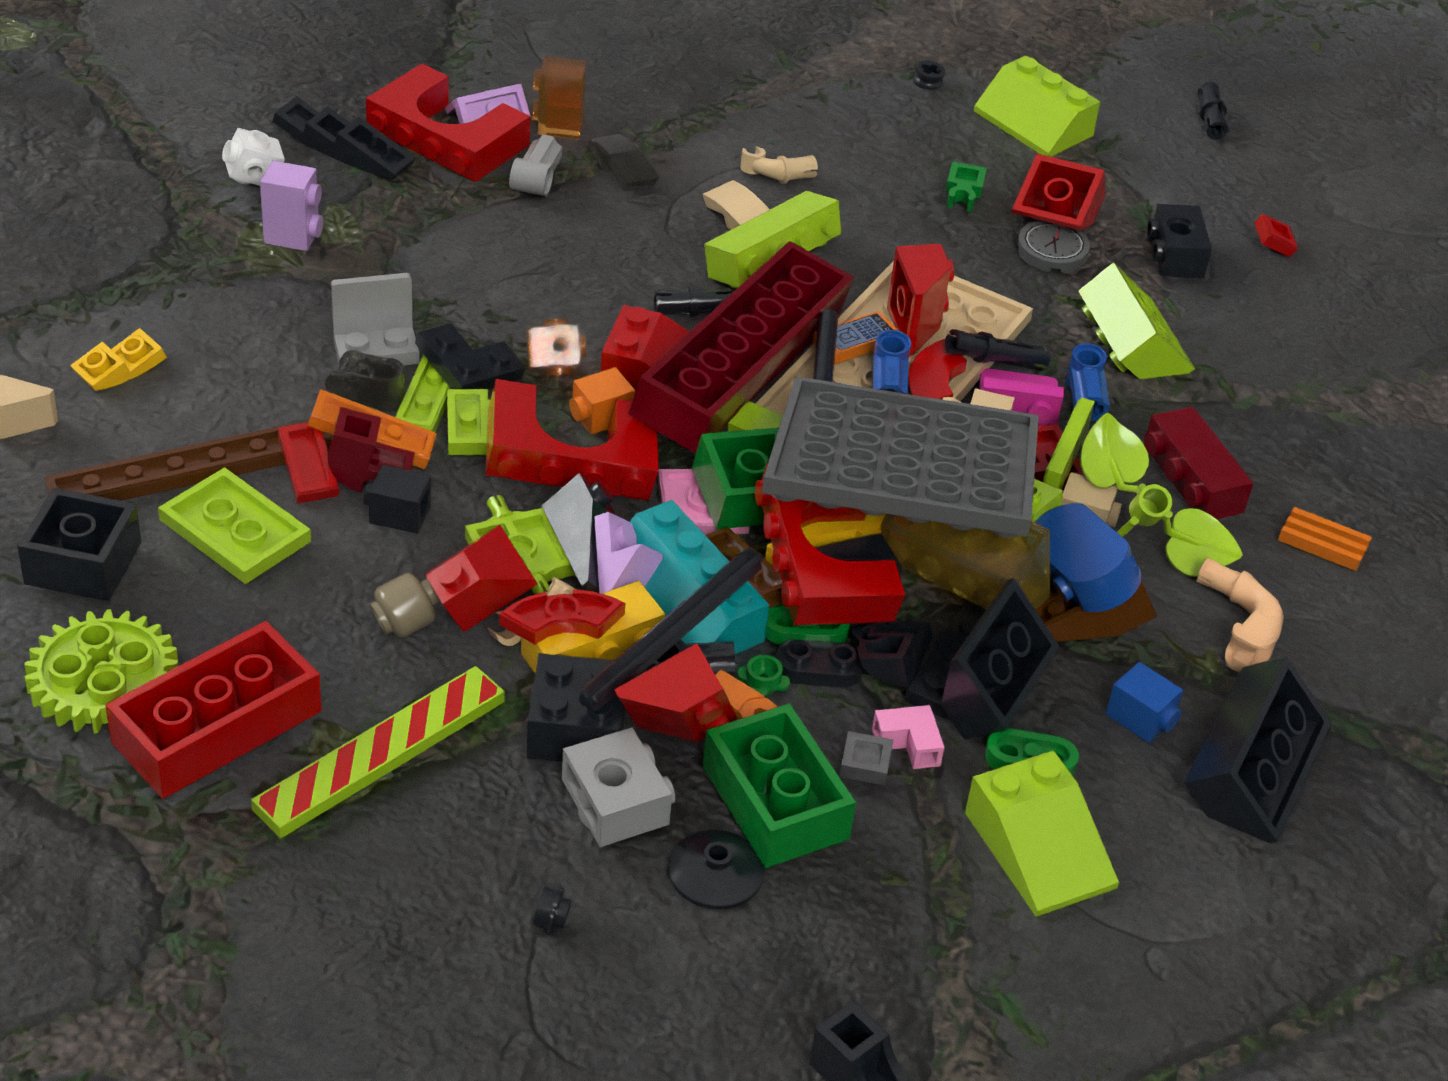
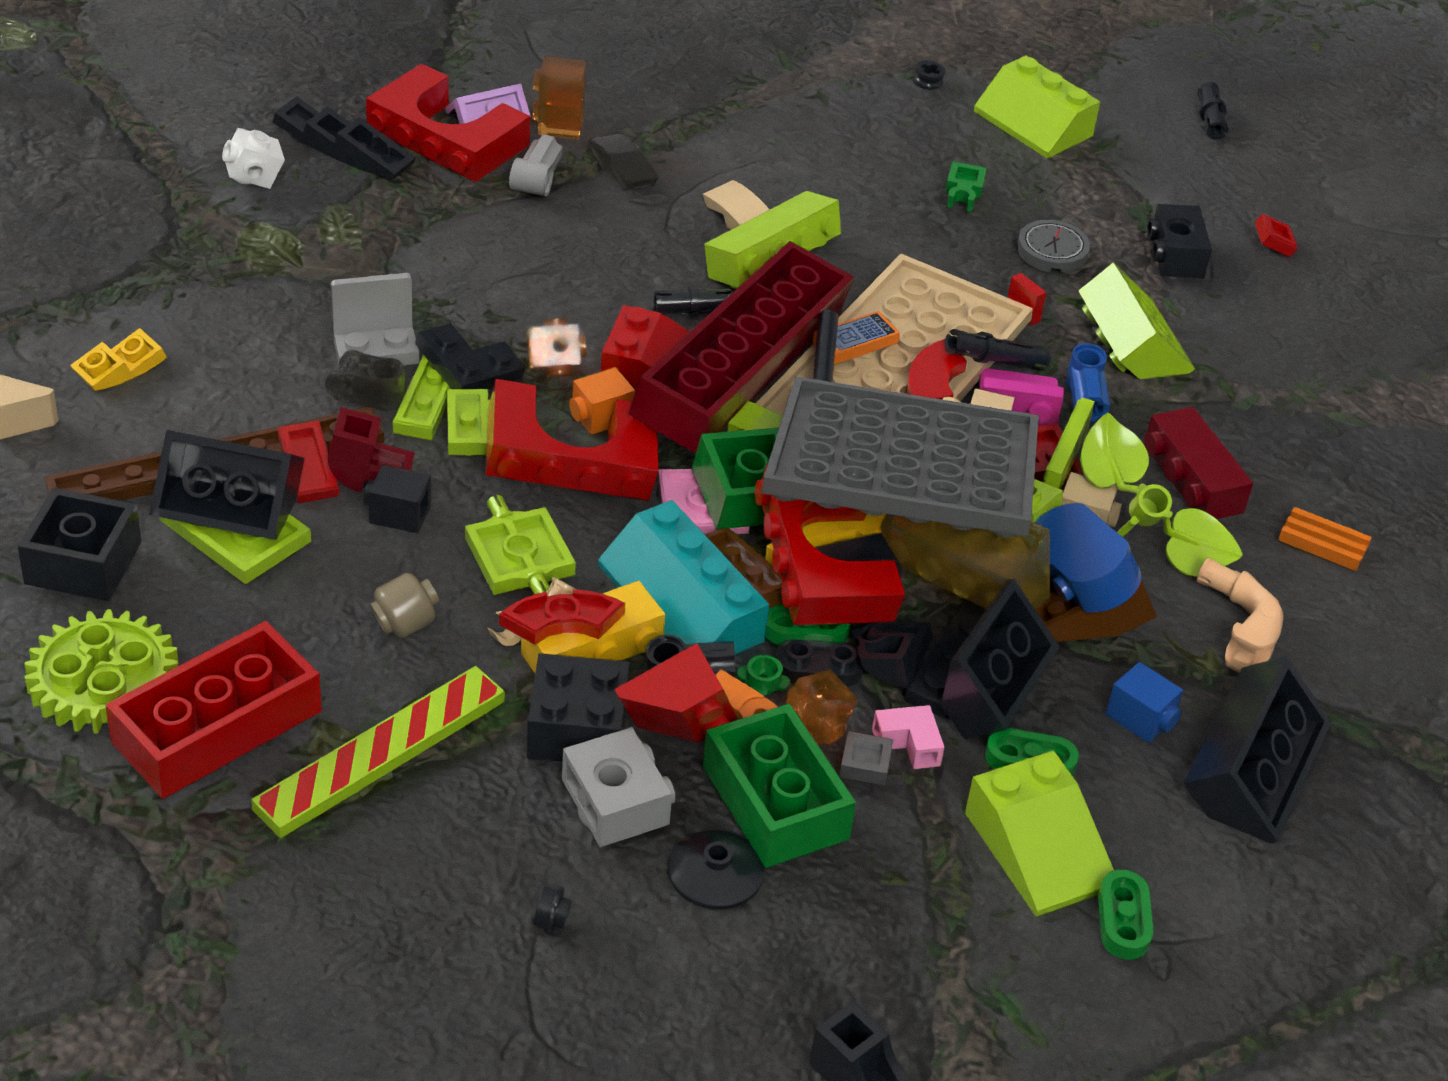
(225, 485): none -> black slope
(290, 205): lavender brick -> none
(391, 430): orange tile -> none
(481, 578): red slope -> none
(573, 521): slope -> none
(618, 555): lavender slope -> none
(670, 629): black axle -> none
(780, 169): tan piece -> none
(822, 705): none -> clear orange brick
(891, 361): blue piece -> none
(919, 291): red slope -> none
(1029, 294): none -> red tile
(1061, 193): red slope -> none
(1125, 918): none -> green plate

